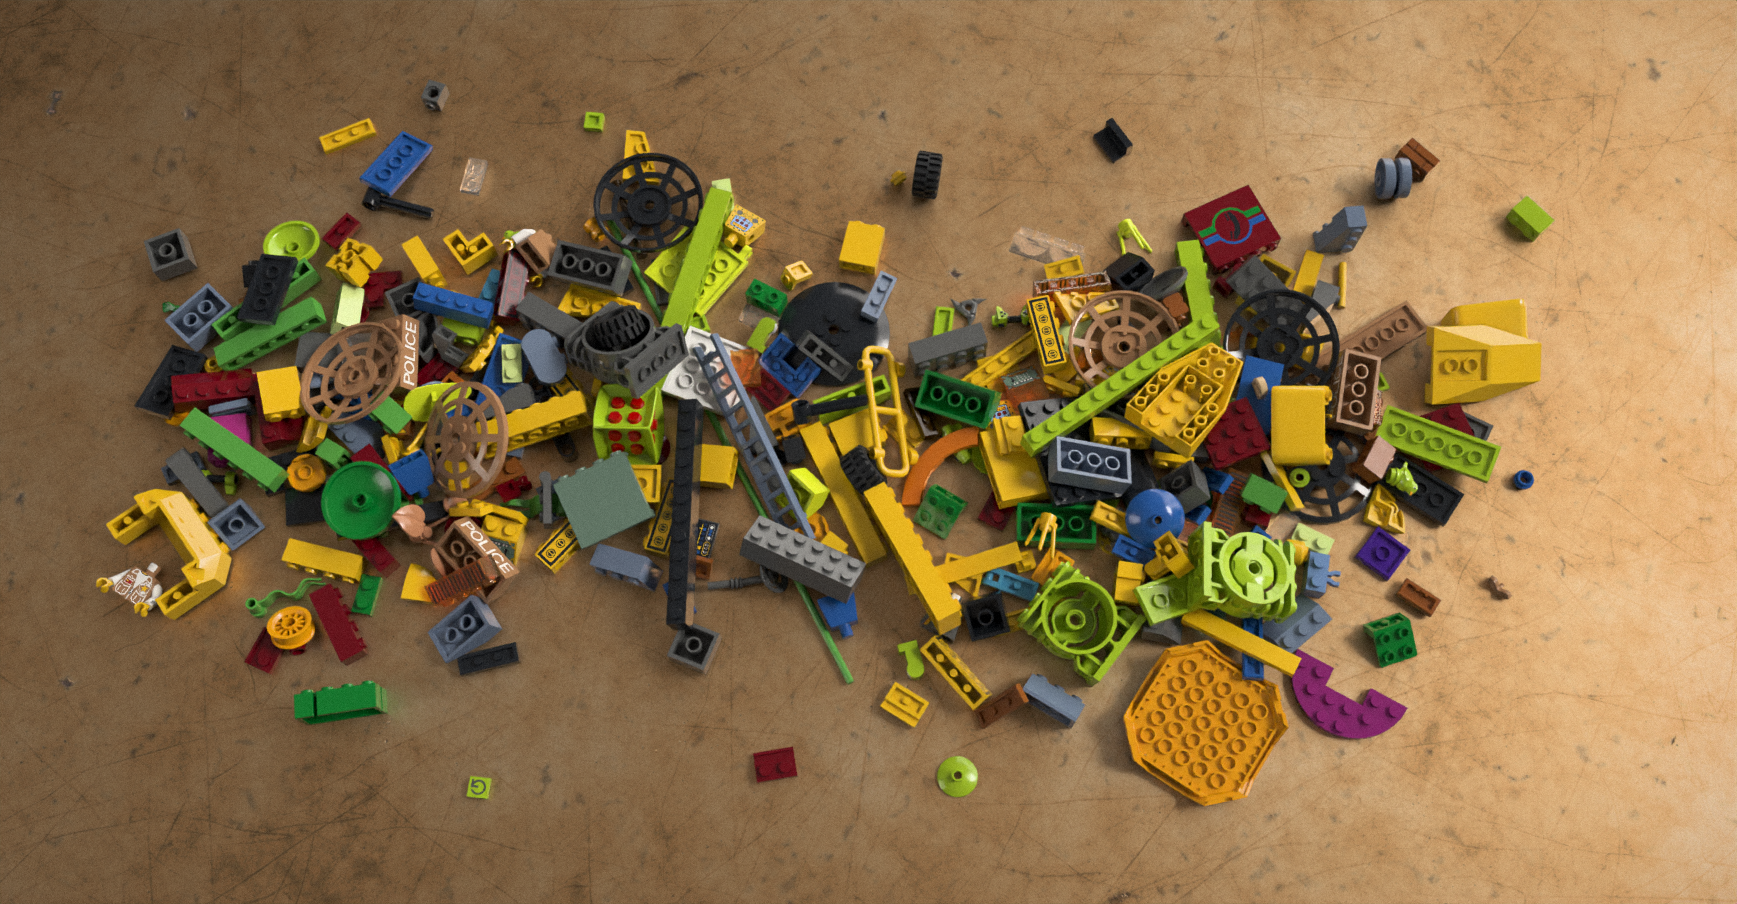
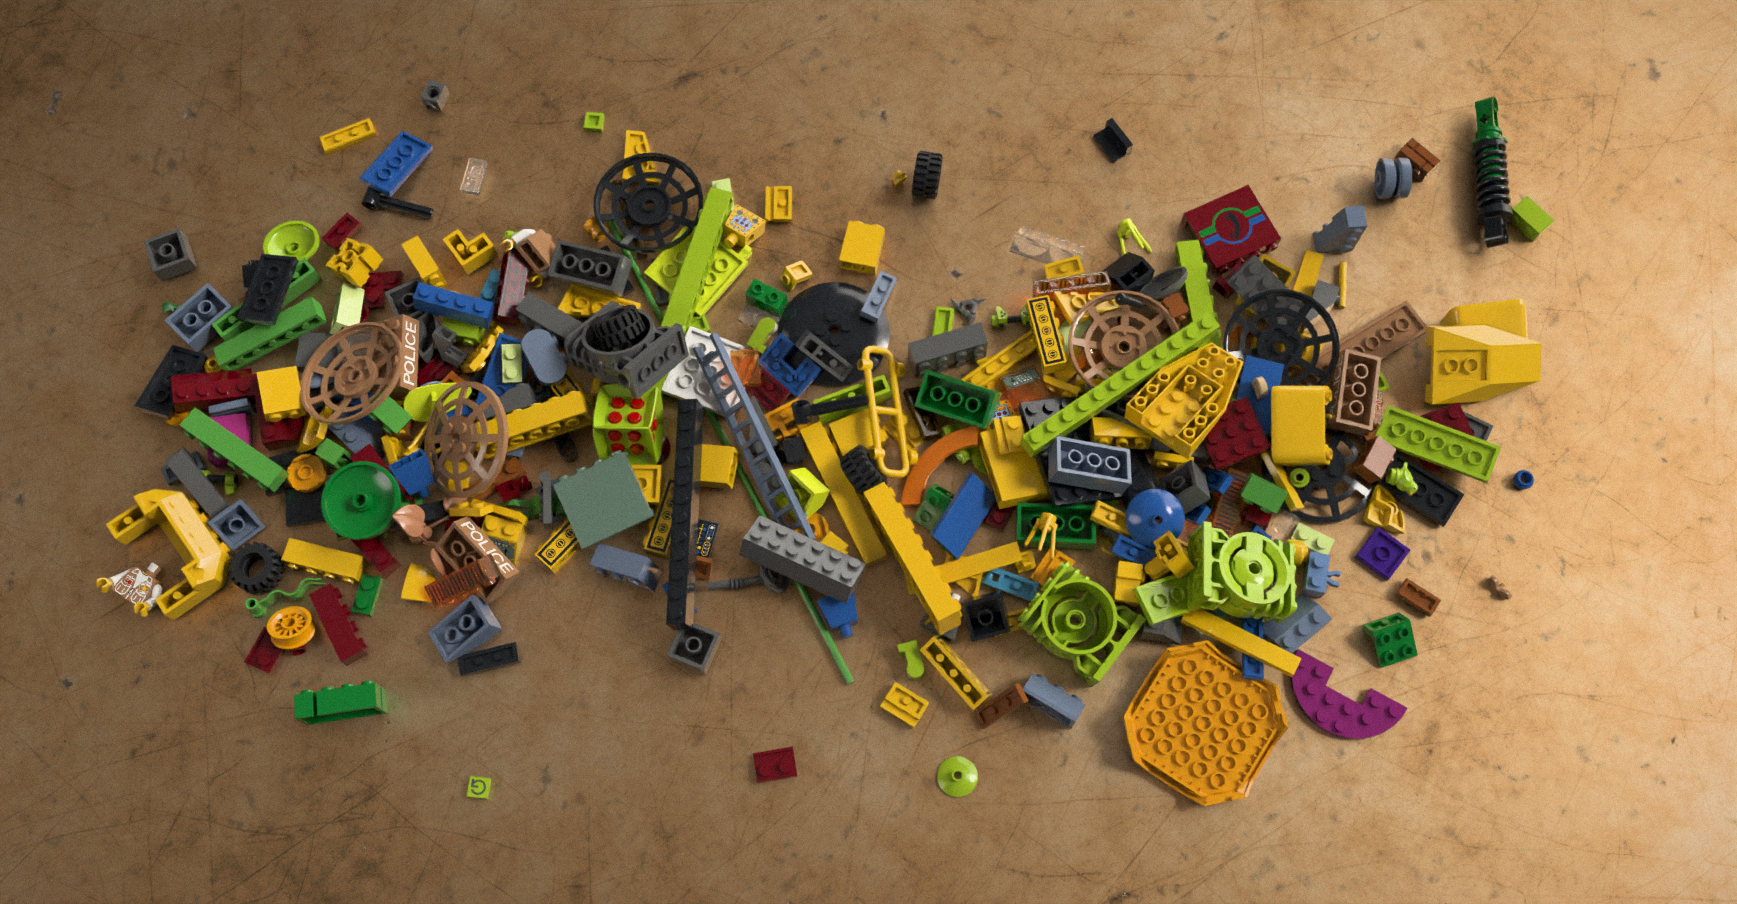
(245, 558): none -> black tyre
(778, 204): none -> yellow plate
(963, 516): none -> blue tile
(1123, 299): none -> black piece
(1491, 174): none -> black piece

